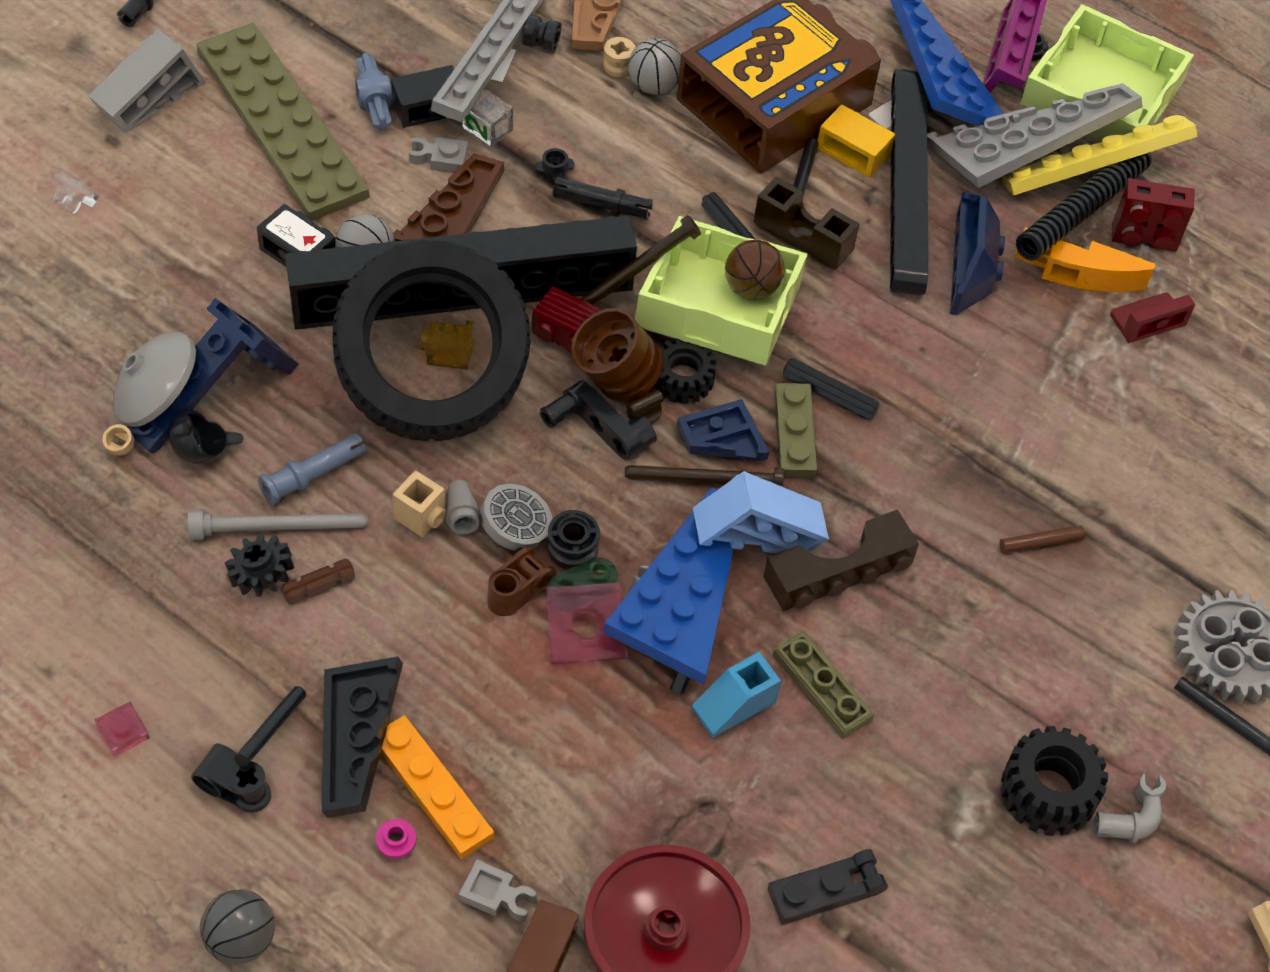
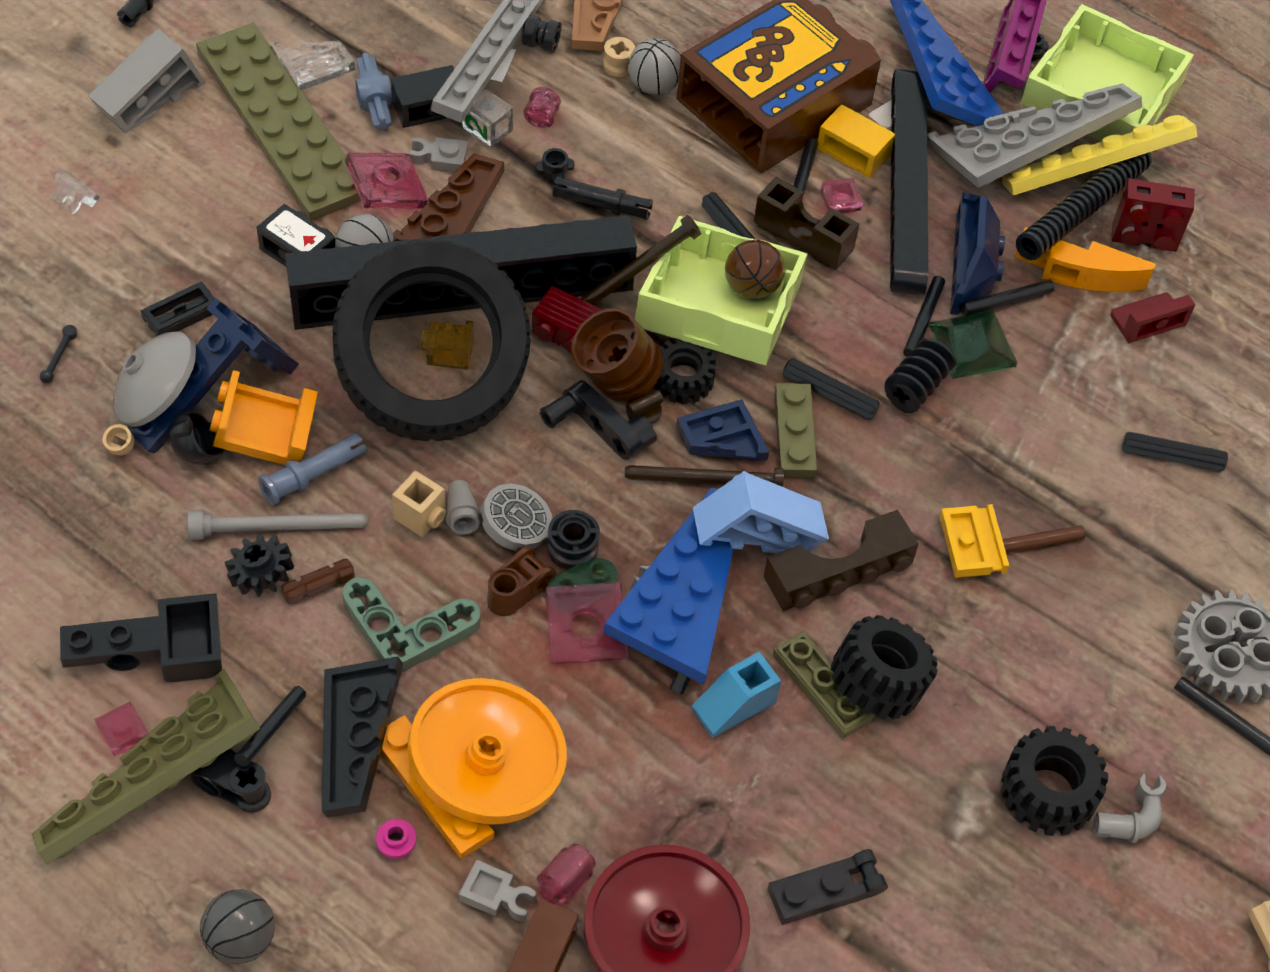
(69, 333): none -> black hinge
(152, 765): none -> olive wing
(182, 314): none -> black tile
(182, 635): none -> black plate
(262, 421): none -> light orange panel
(314, 62): none -> clear wing
(379, 192): none -> clear pink piece
(408, 637): none -> sand green beam
(487, 751): none -> light orange dish
(542, 107): none -> clear pink wheel
(566, 874): none -> clear pink brick
(842, 195): none -> clear pink plate
(884, 667): none -> black tyre
(919, 375): none -> black piece
(925, 313): none -> black bar
(973, 541): none -> yellow plate
(976, 343): none -> clear green slope
(1007, 297): none -> black bar
(1175, 451): none -> black axle

